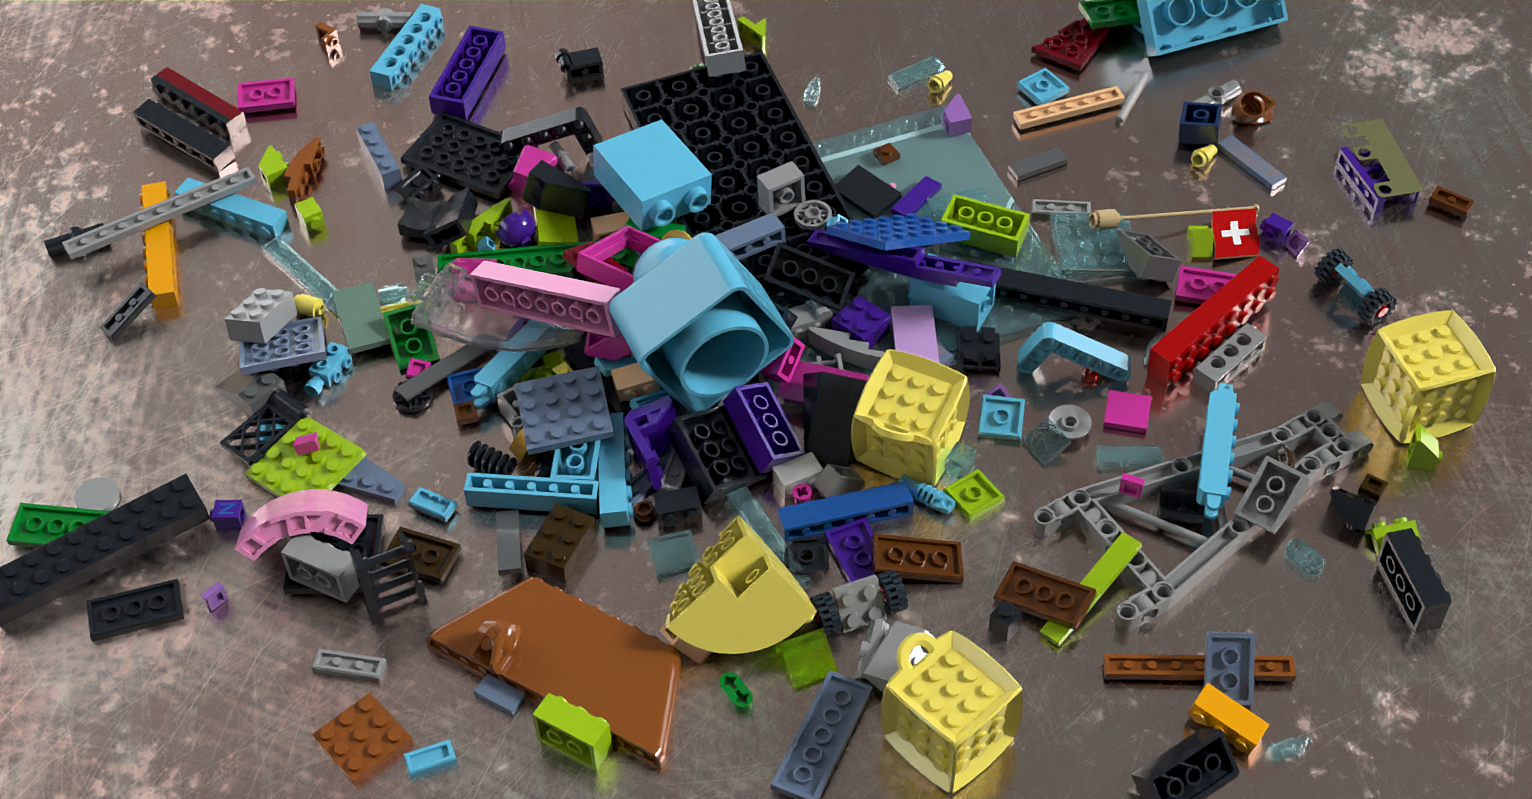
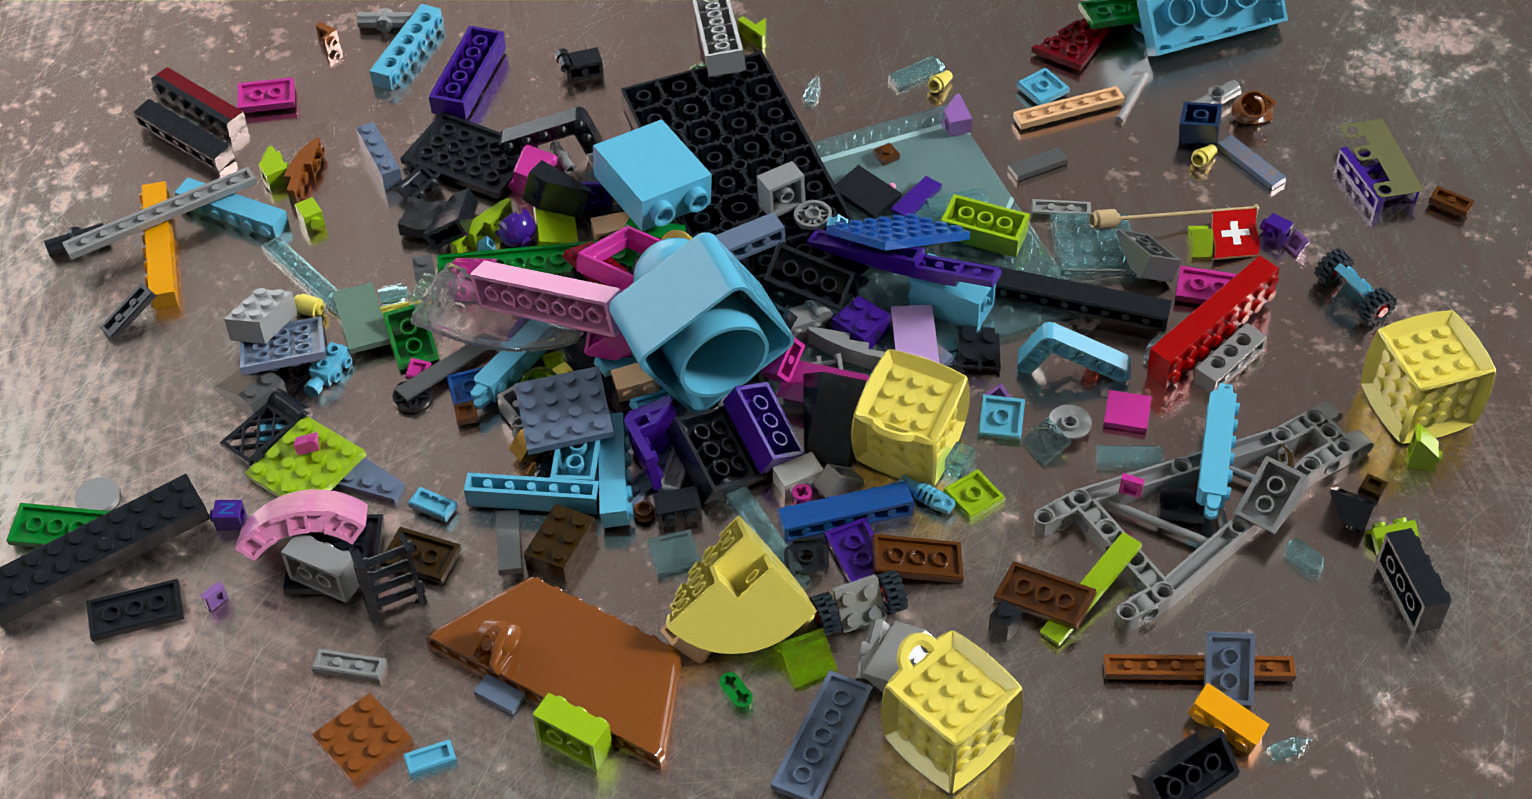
(490, 460): black piece -> none

